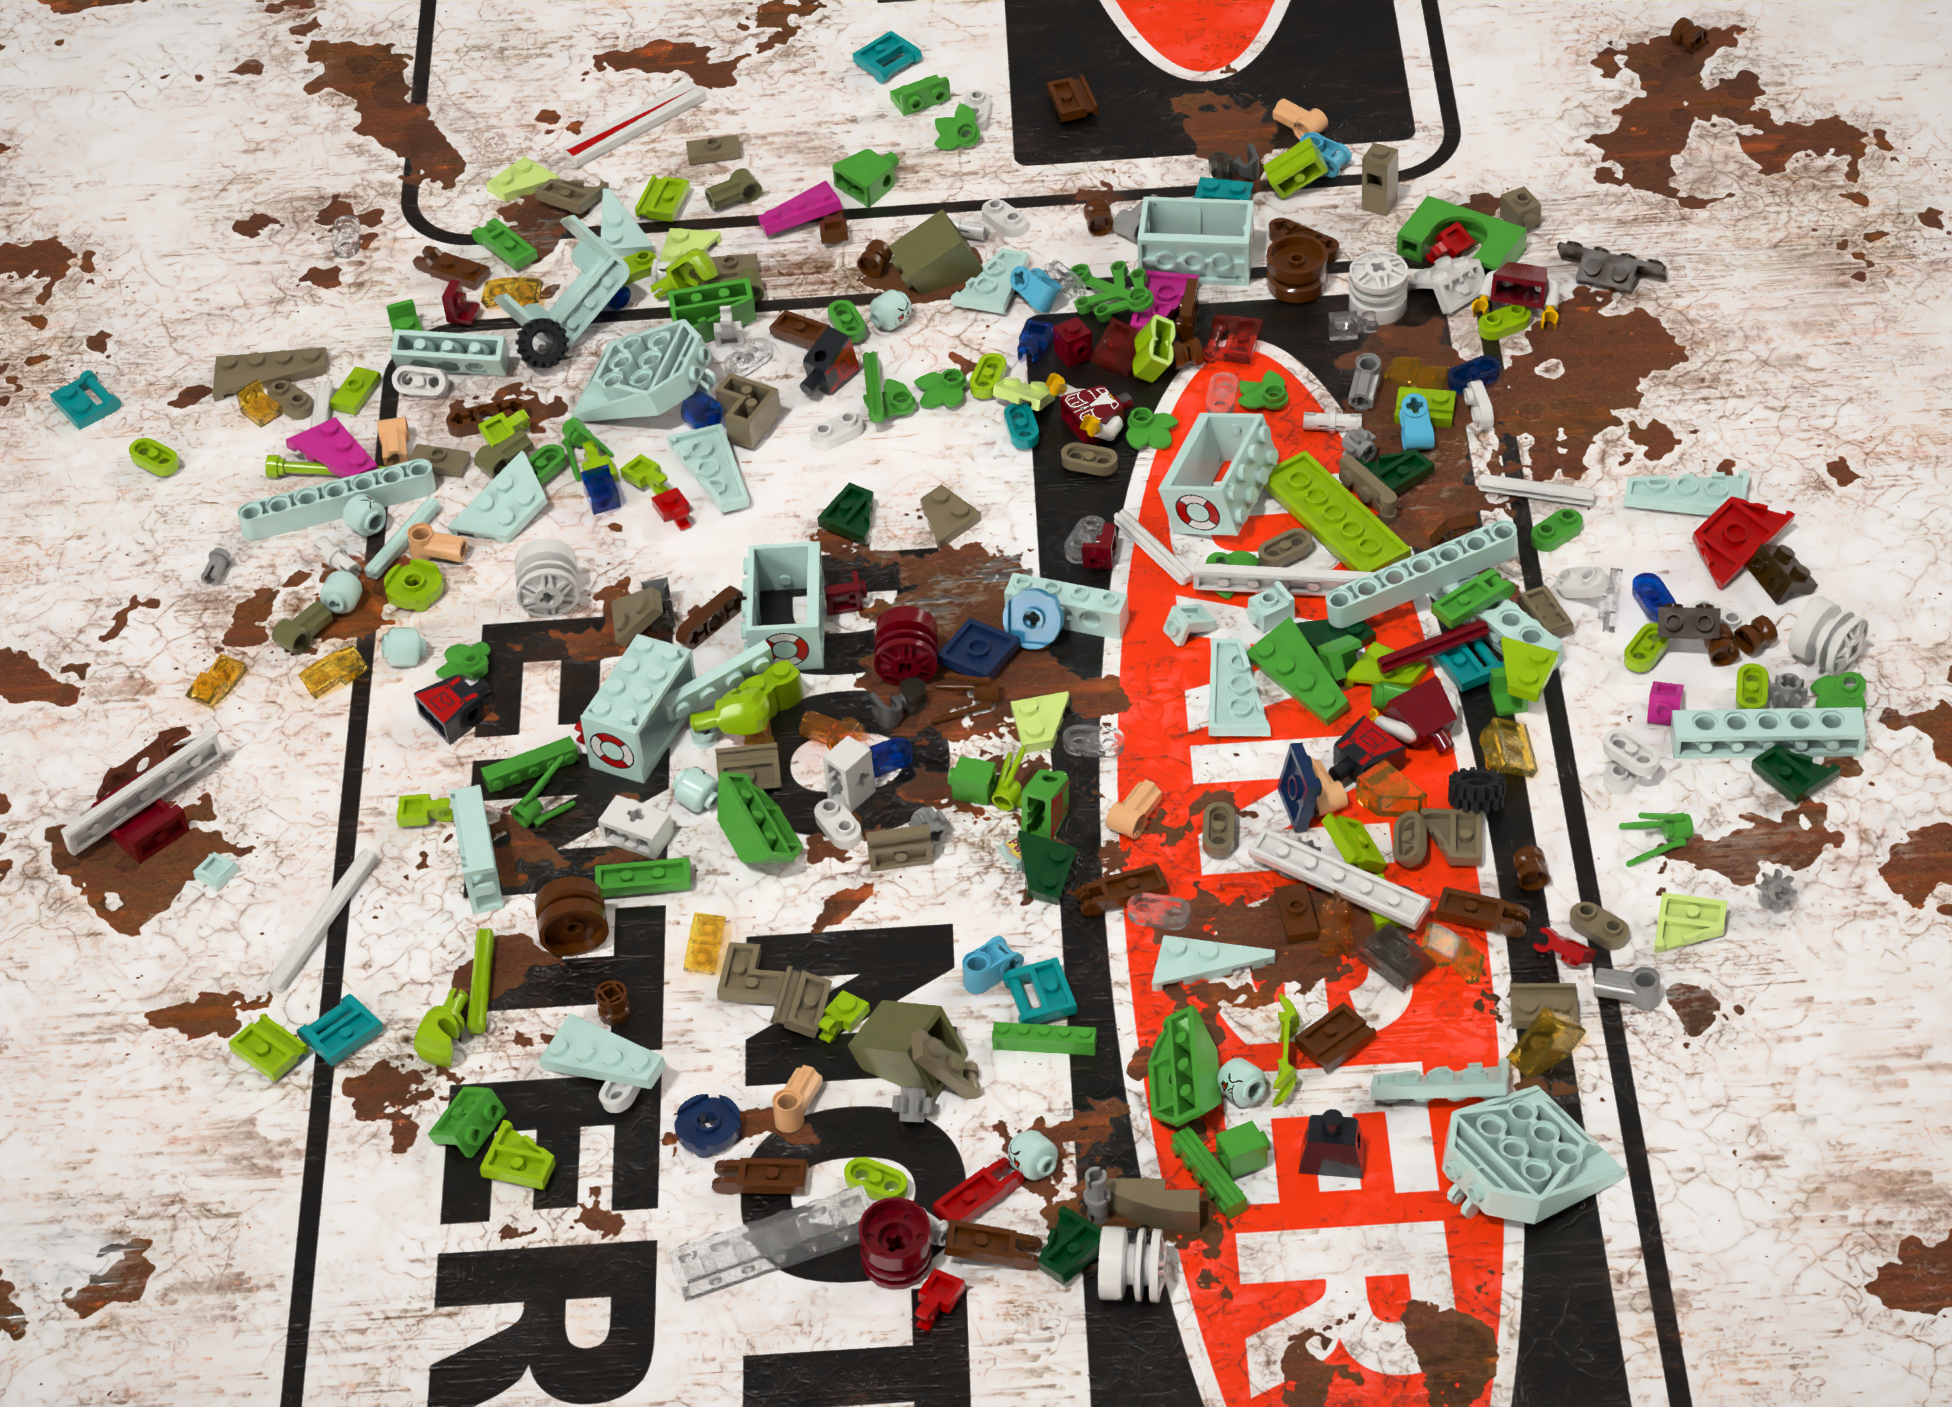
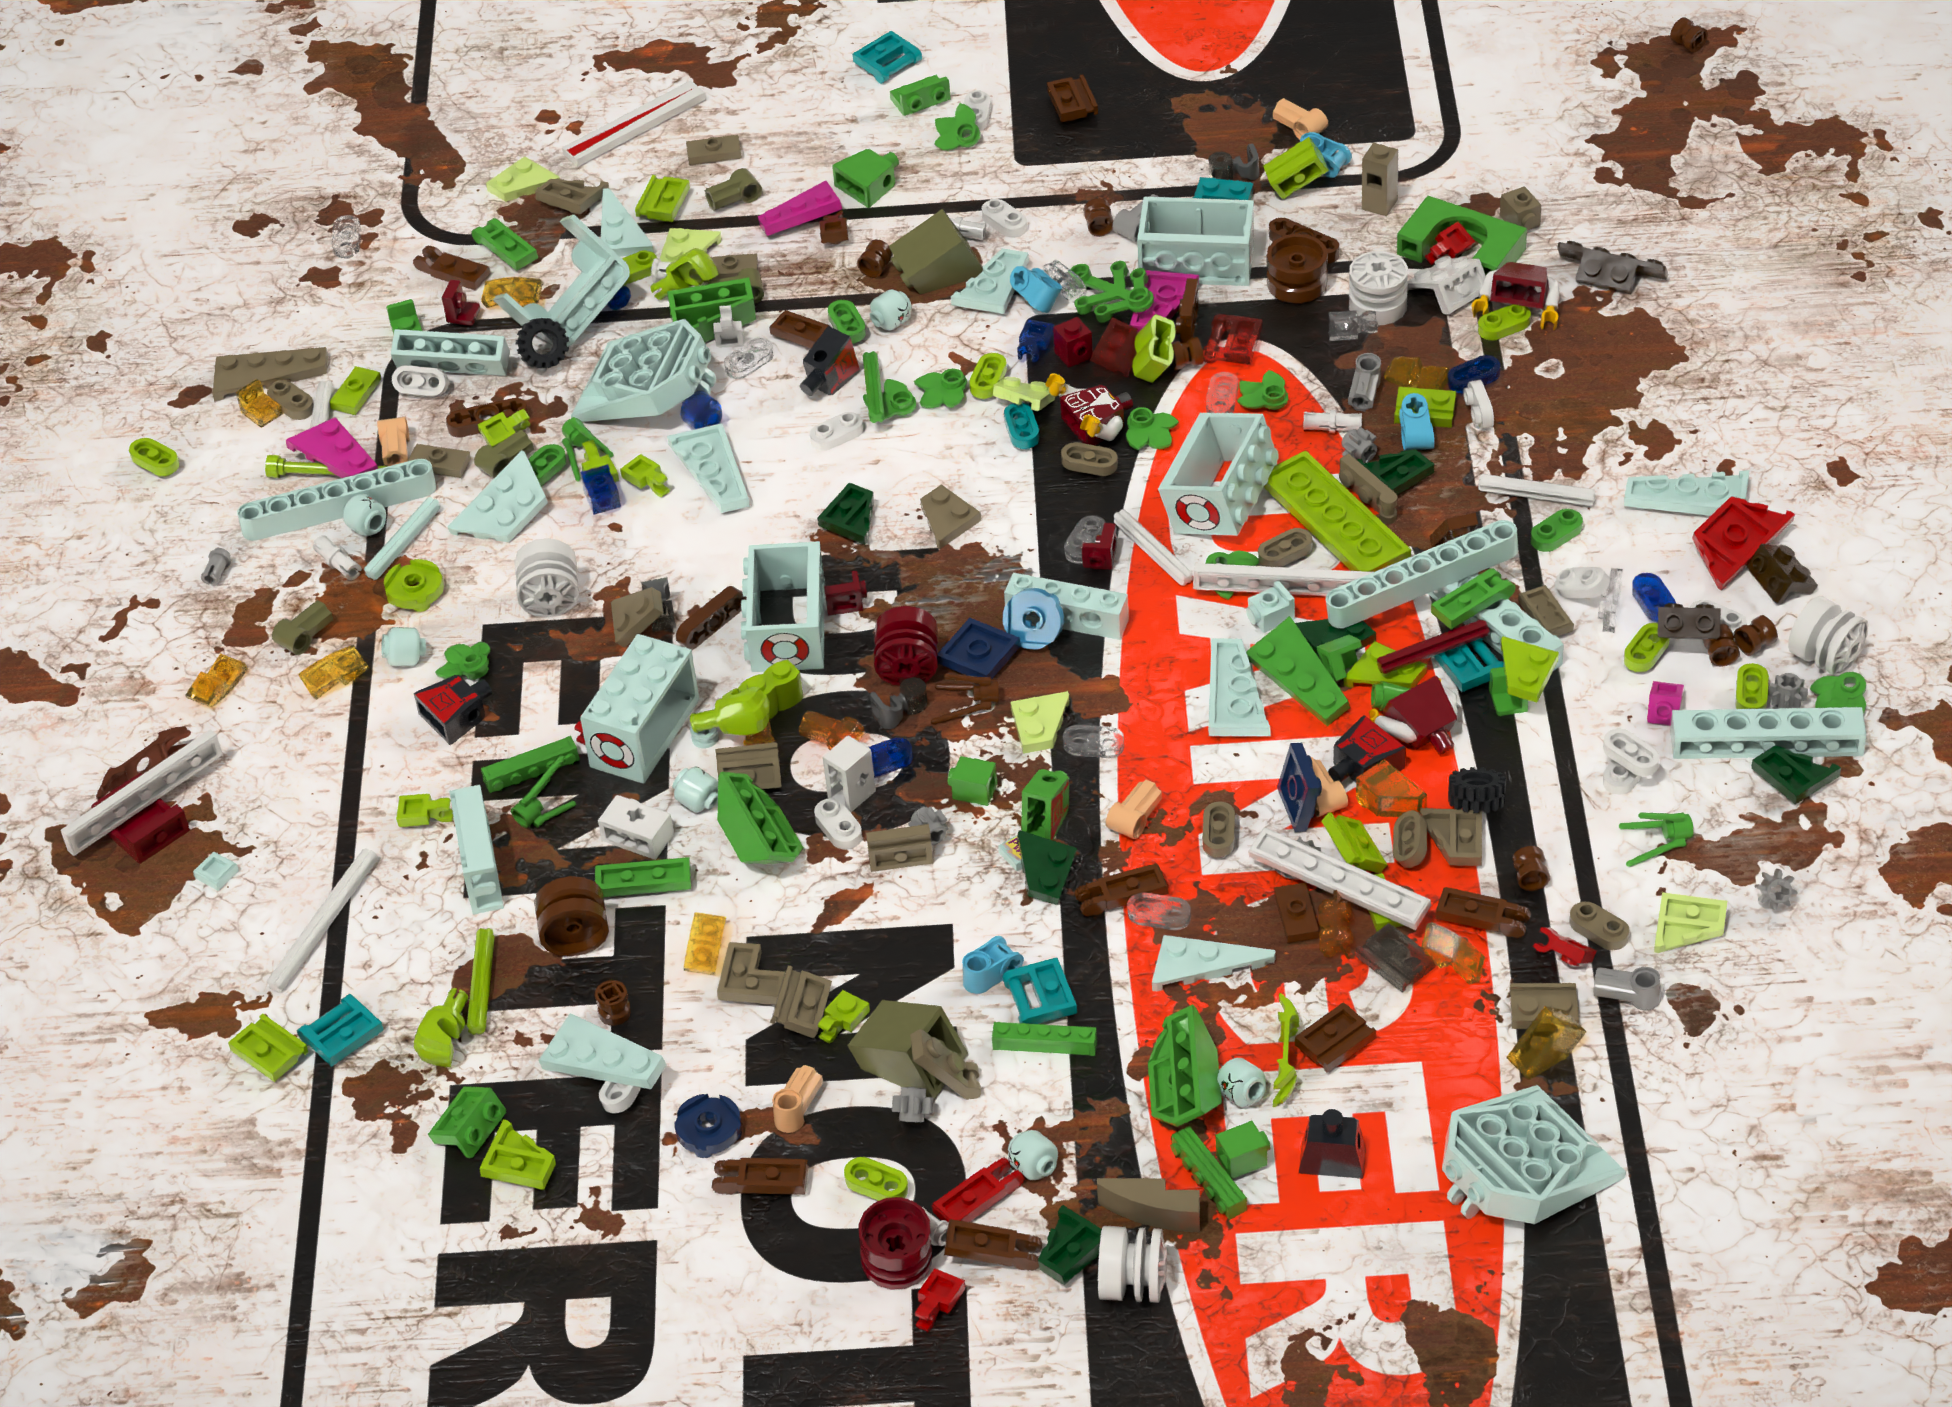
(78, 406): teal plate -> none
(341, 592): light aqua head -> none
(427, 544): light nougat piece -> none
(673, 506): red plate -> none
(717, 682): light aqua wing -> none
(747, 408): dark tan brick -> none
(769, 1243): clear brick -> none
(1008, 791): lime plant -> none
(1097, 1195): light grey pin -> none
(1186, 620): light aqua bracket -> none
(1443, 1083): light aqua wing -> none
(1508, 748): clear yellow bracket -> none

